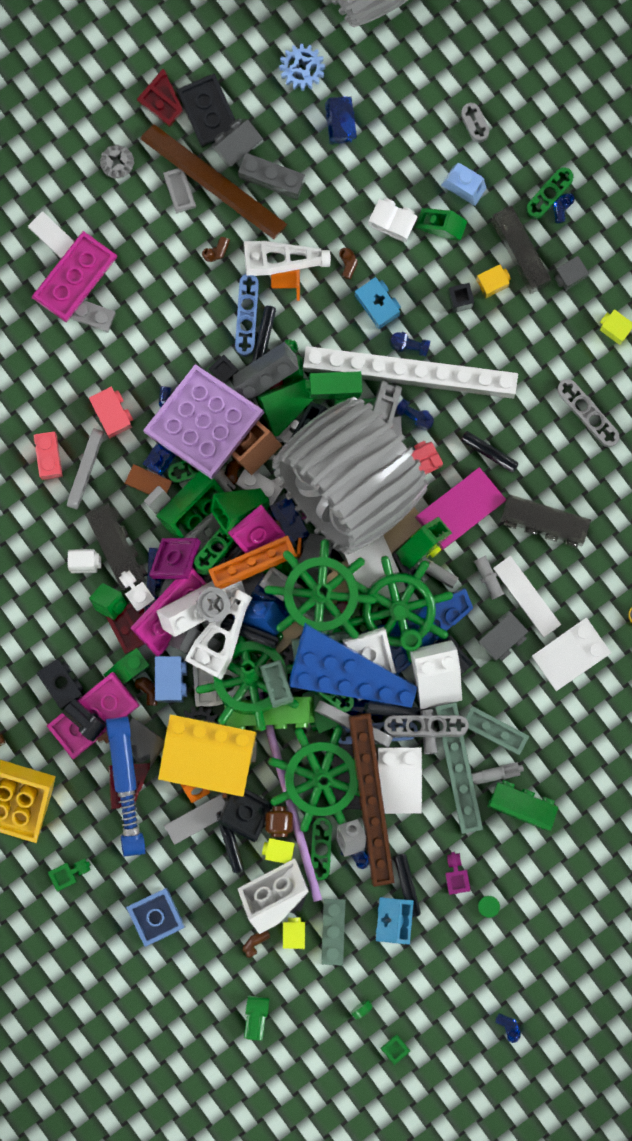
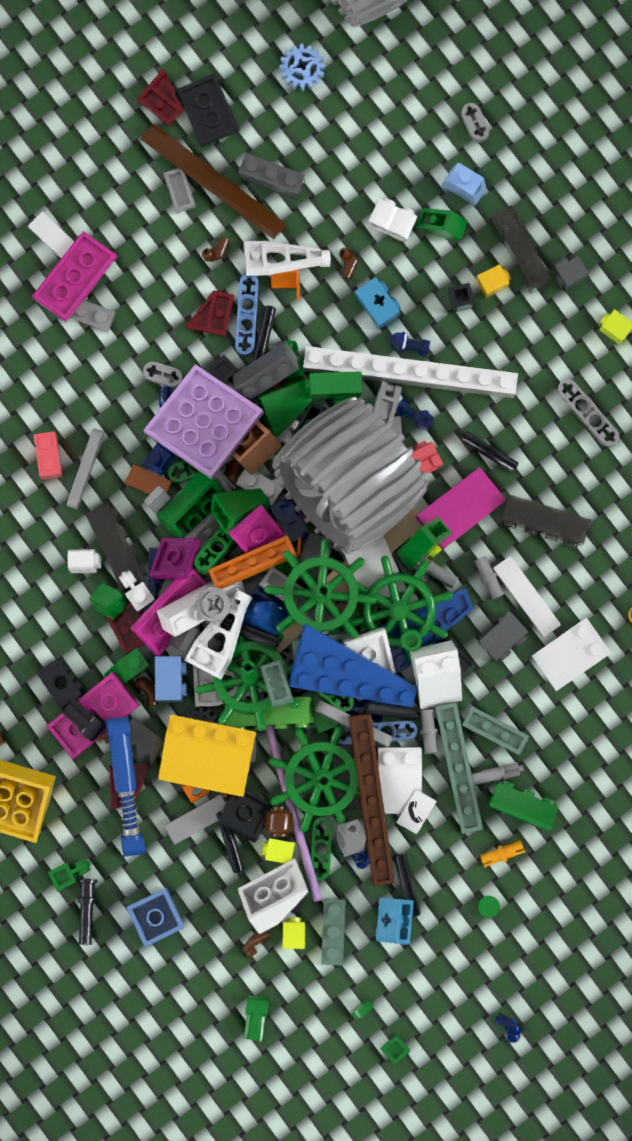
(86, 900): none -> black pin
(110, 411): coral brick -> none
(119, 170): light grey gear -> none
(164, 369): none -> light grey beam
(213, 314): none -> dark red wing
(236, 141): dark grey brick -> none
(340, 120): clear blue hinge -> none
(416, 811): none -> white sticker
(425, 722): light grey beam -> none
(458, 879): magenta plate -> none
(502, 853): none -> light orange pin
(535, 201): green beam -> none
(561, 206): clear blue arm -> none

